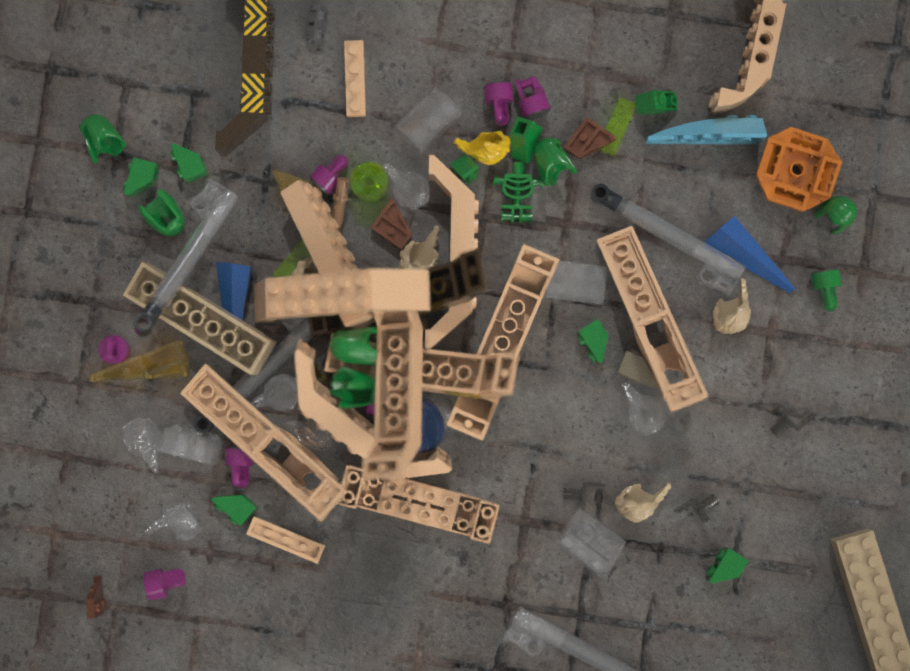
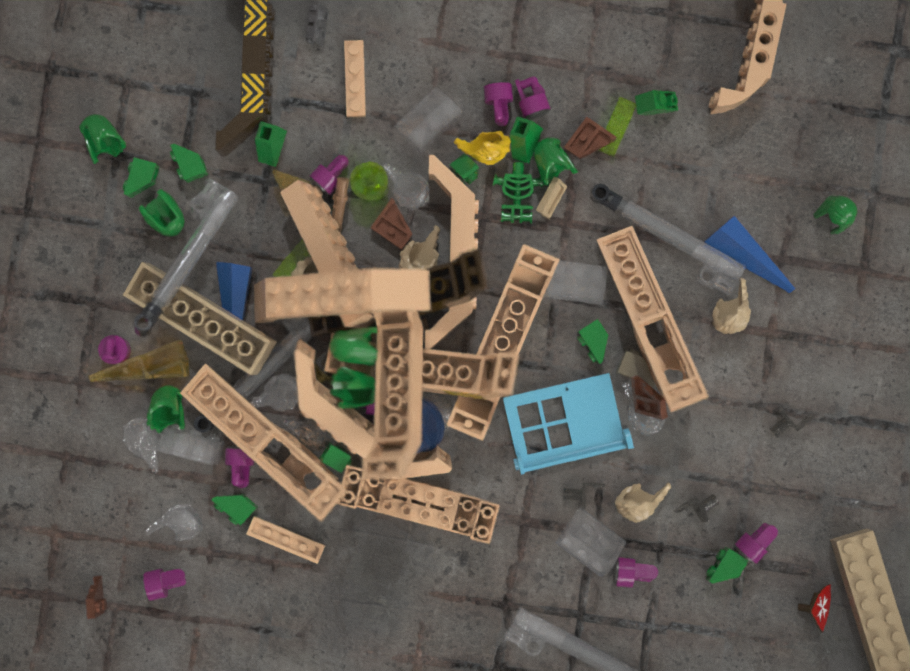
(165, 409): none -> green hair
(269, 143): none -> green slope
(335, 457): none -> green slope
(551, 198): none -> tan tile
(590, 419): none -> medium azure door
(628, 571): none -> magenta piece
(647, 400): none -> copper wing
(714, 131): medium azure wedge -> none
(755, 545): none -> magenta piece
(817, 166): orange piece -> none
(819, 606): none -> shield
(826, 281): green piece -> none

